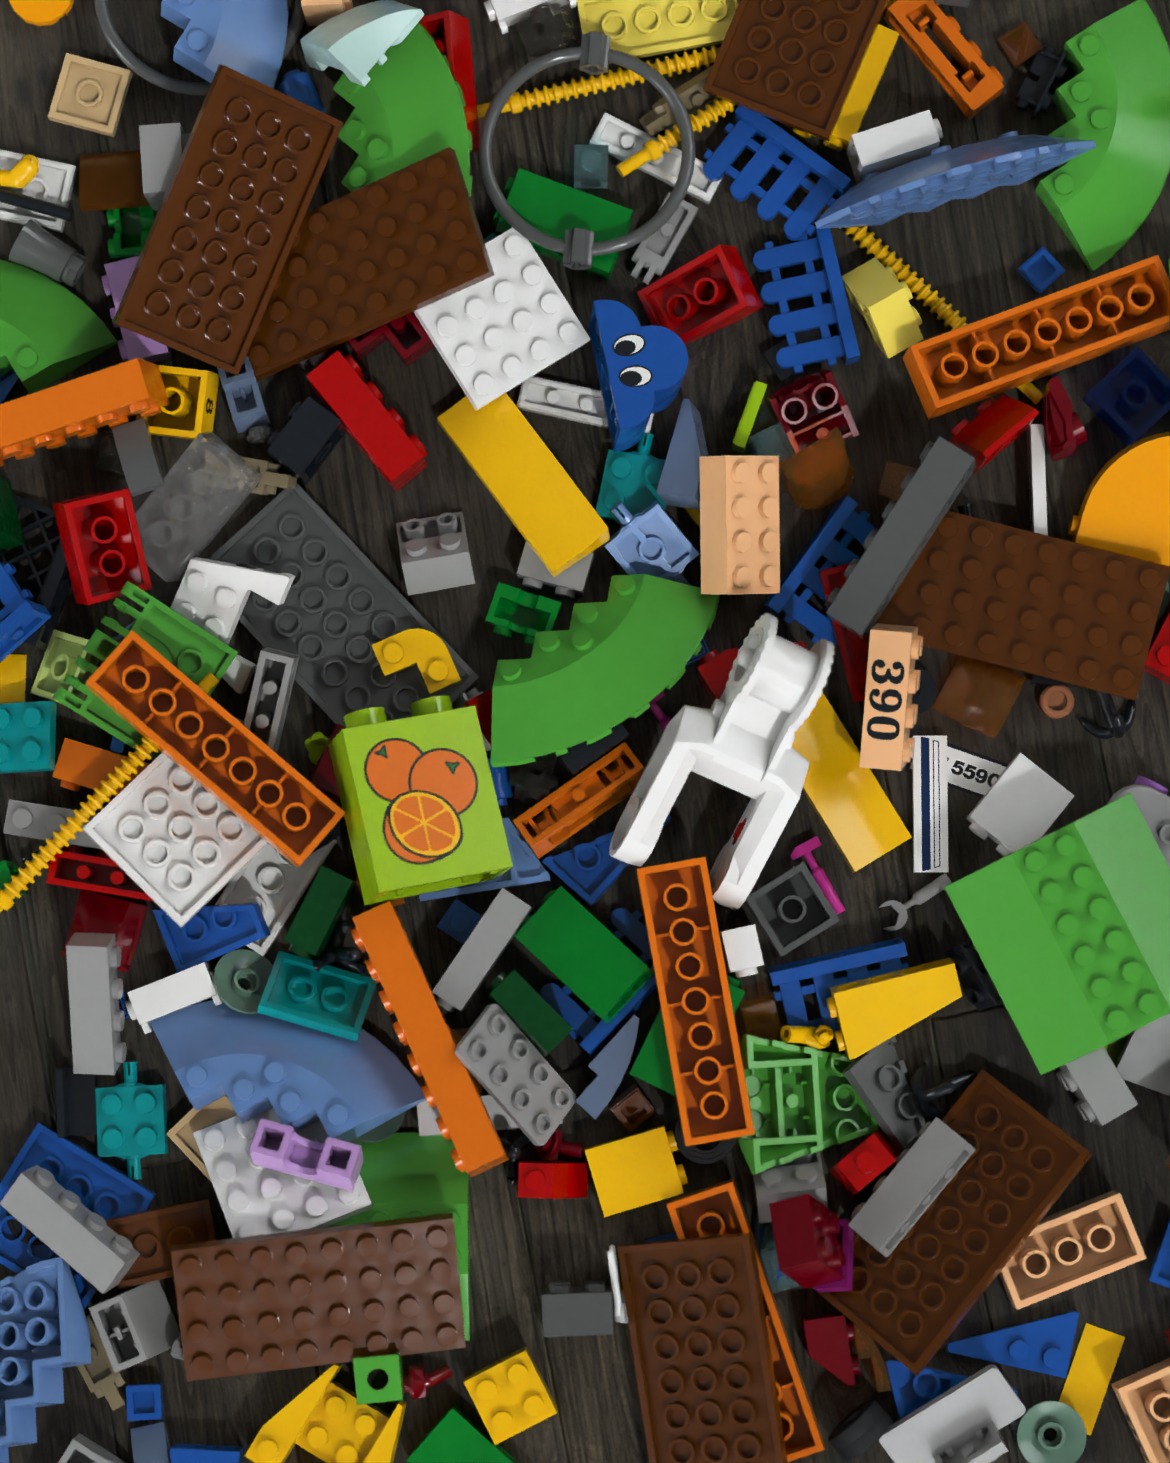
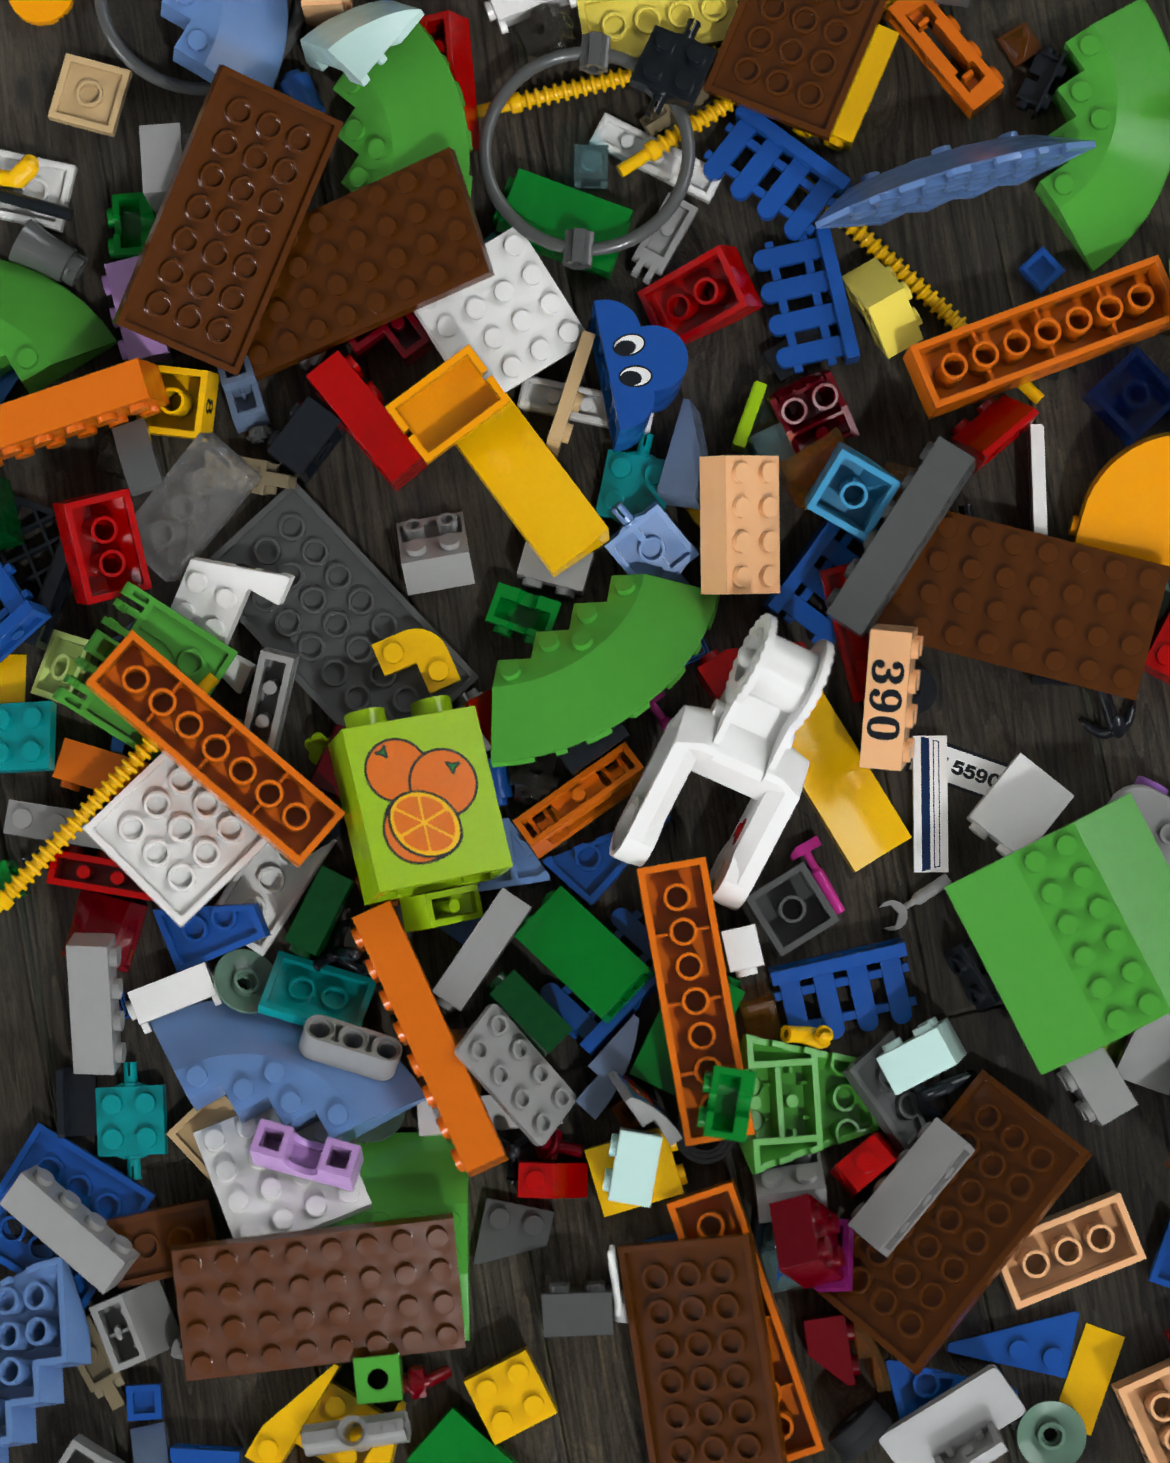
(111, 181): reddish brown slope -> none
(335, 1435): none -> light grey piece
(350, 1047): none -> light grey beam
(441, 908): none -> lime slope
(448, 404): none -> light orange piece
(511, 1229): none -> dark grey wing
(570, 398): none -> tan wing
(633, 1167): none -> light aqua brick
(644, 1106): none -> light grey slope
(673, 68): none -> black plate
(727, 1103): none -> green cylinder
(852, 491): none -> dark azure slope
(889, 1003): yellow slope -> none
(893, 144): white brick -> none
(926, 1054): none -> light aqua brick
(979, 695): clear orange slope -> none
(1056, 701): nougat tile -> none
(1061, 424): dark red slope -> none

